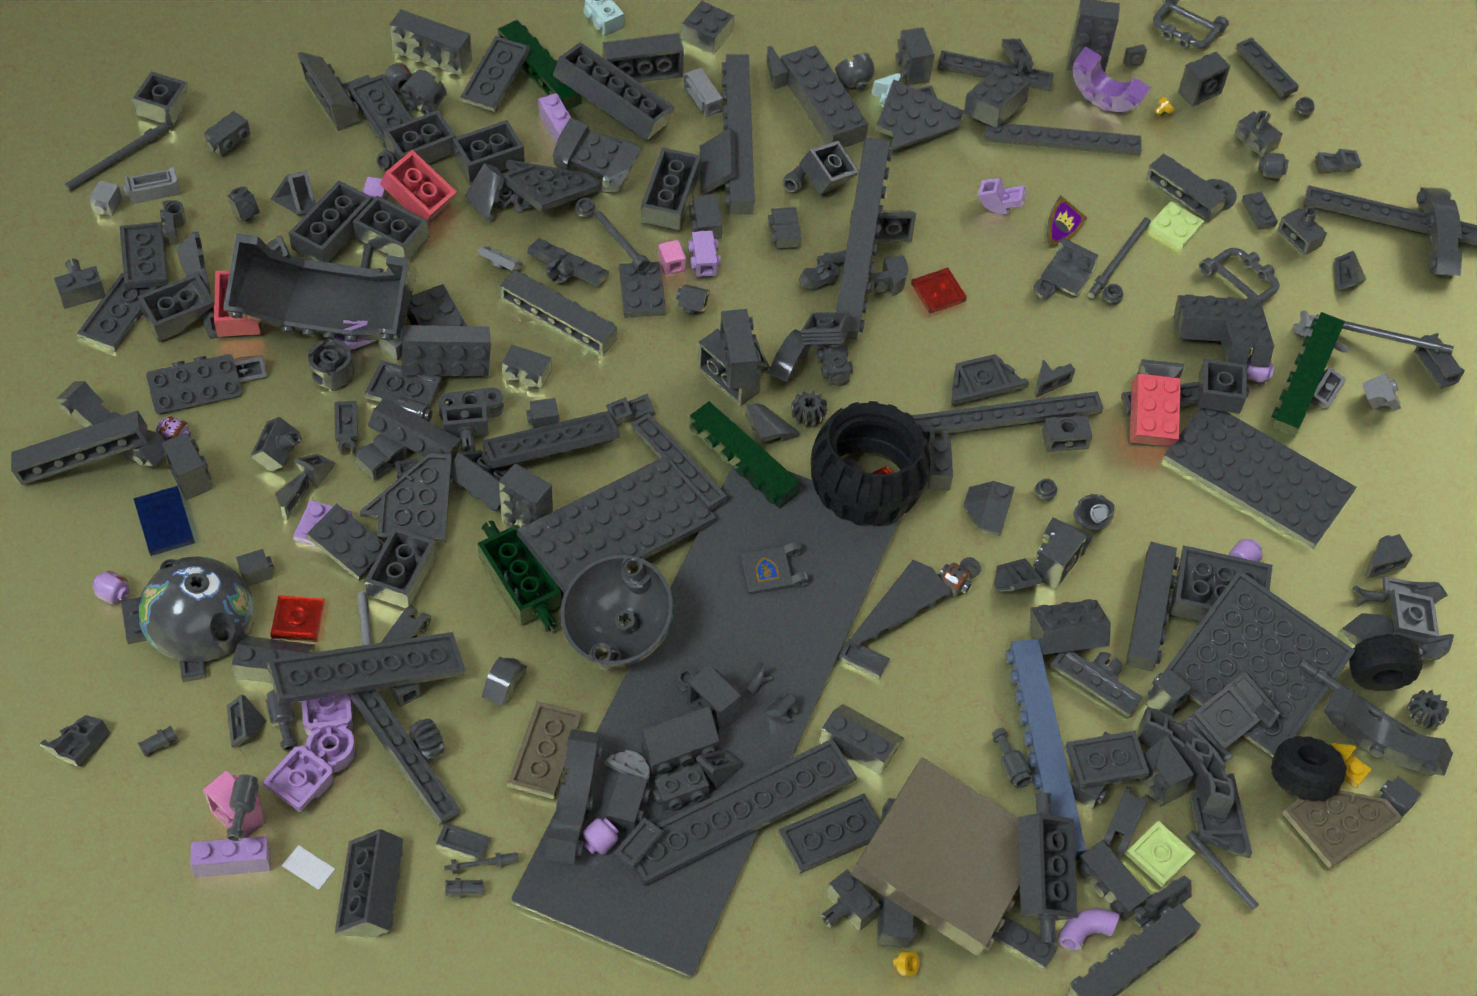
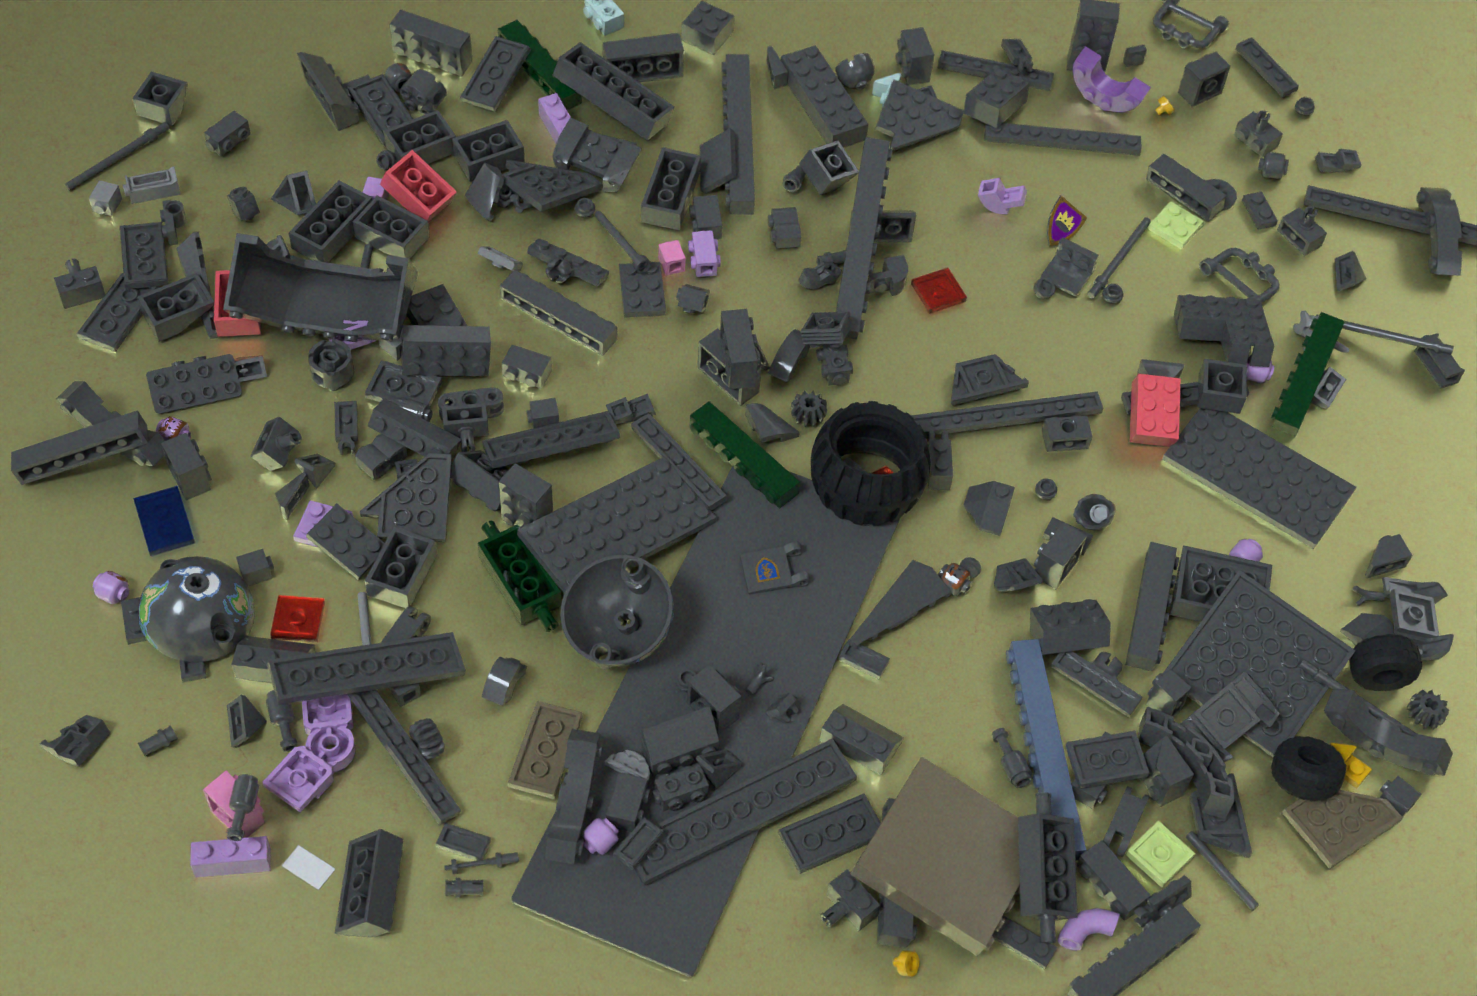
(702, 92): light grey window -> none
(1051, 380): dark grey slope -> none
(1382, 392): light grey brick -> none

